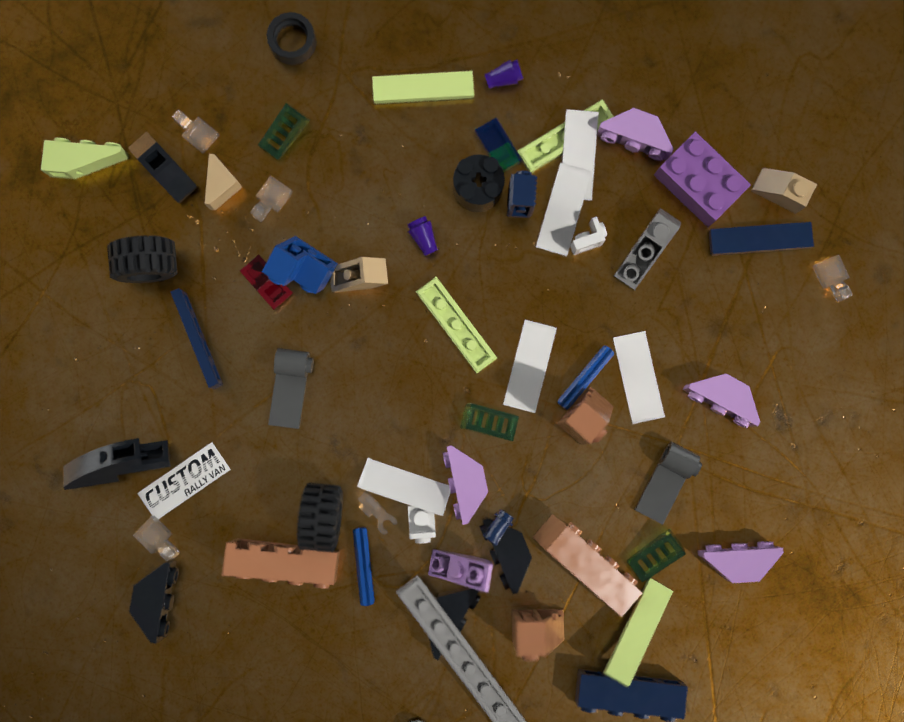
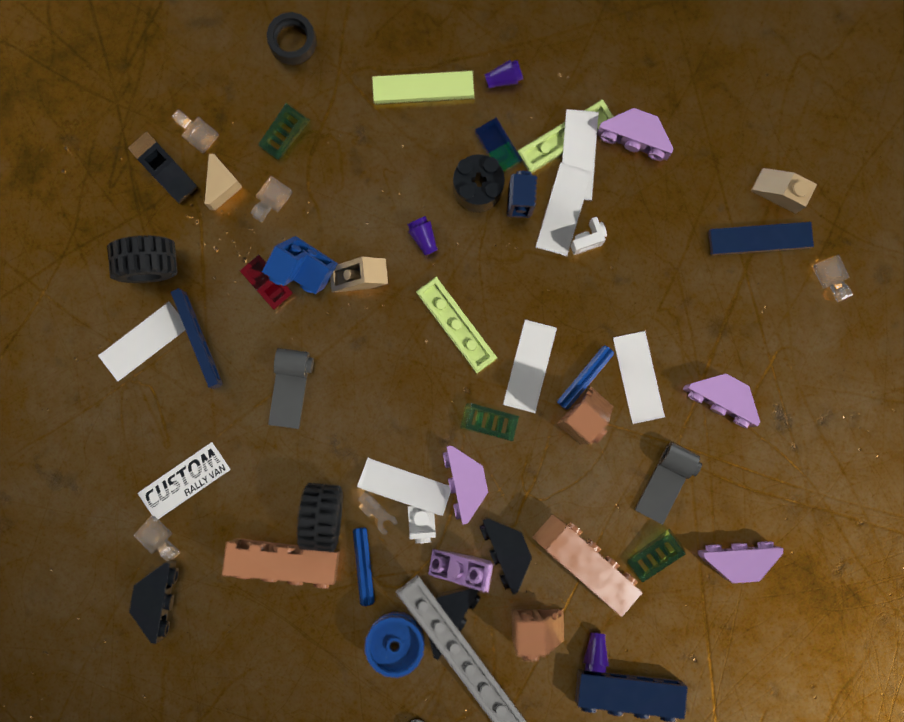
(76, 160): yellowish green slope -> none
(115, 459): black slope -> none
(143, 341): none -> white sticker
(399, 660): none -> blue wheel
(498, 527): dark blue pin -> none
(596, 653): none -> dark purple cone
(638, 632): yellowish green tile -> none
(648, 248): light grey slope -> none
(702, 179): medium lavender brick -> none

